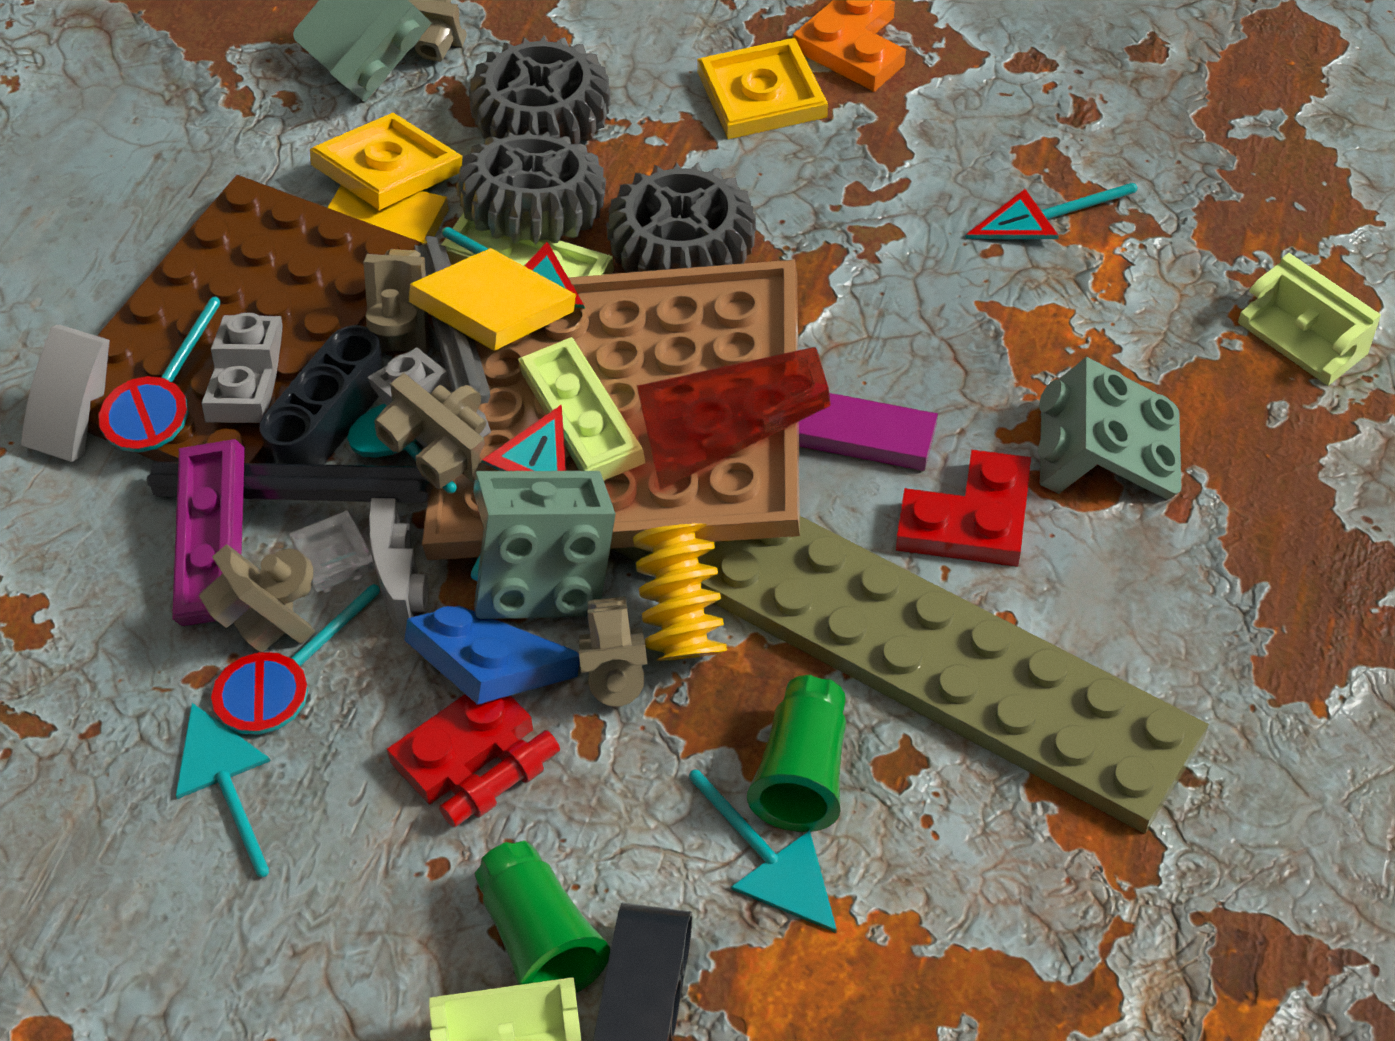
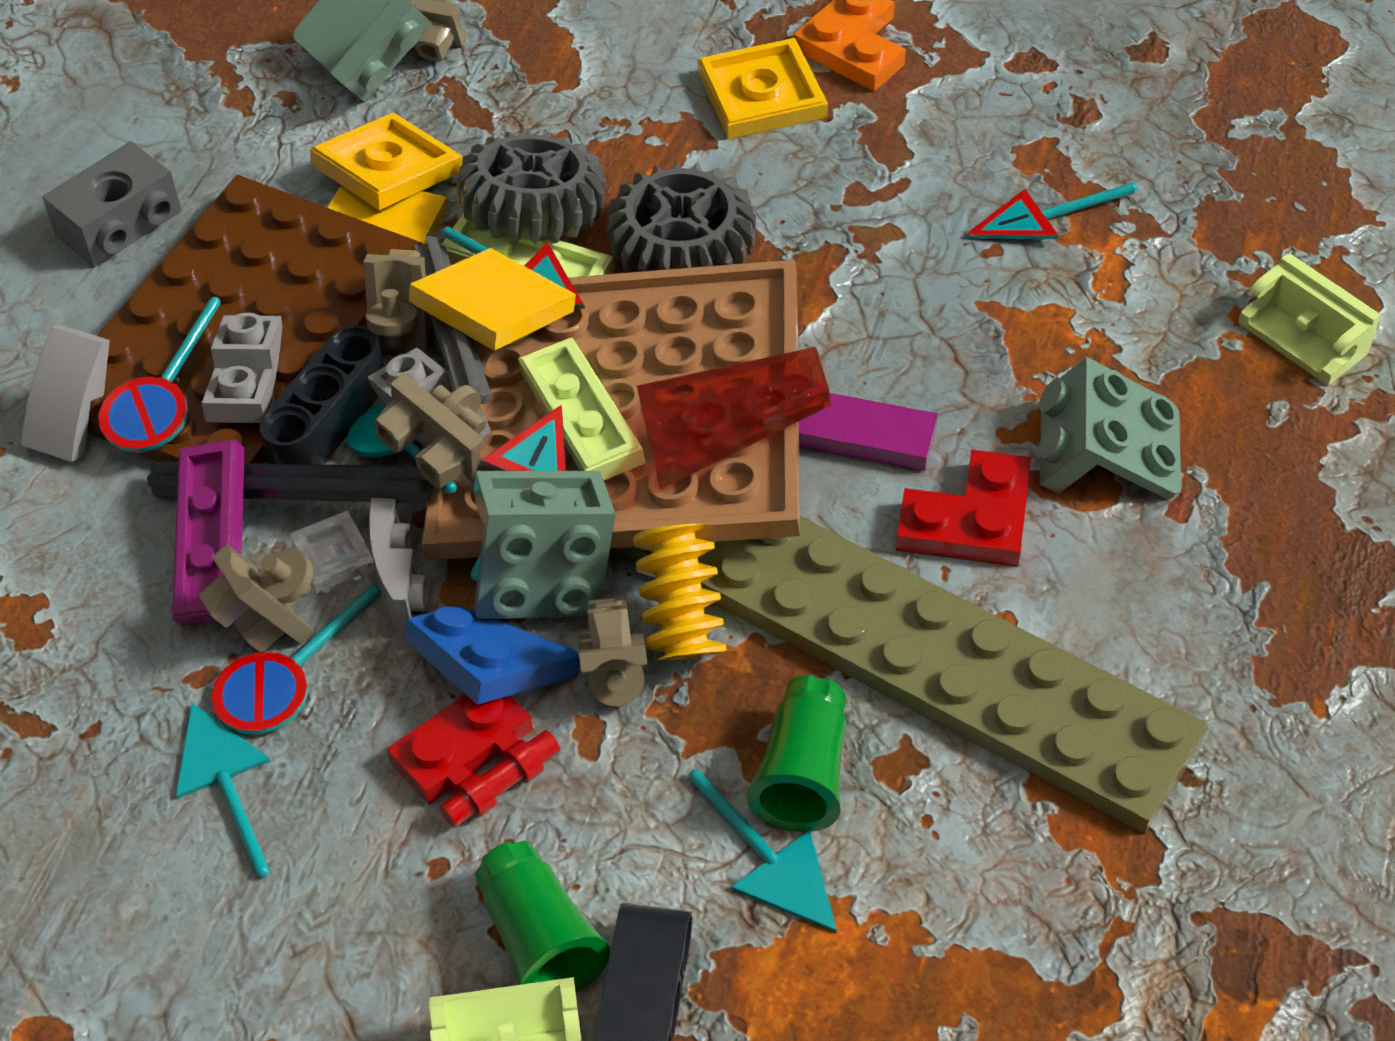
(112, 203): none -> dark grey brick
(540, 91): dark grey gear -> none

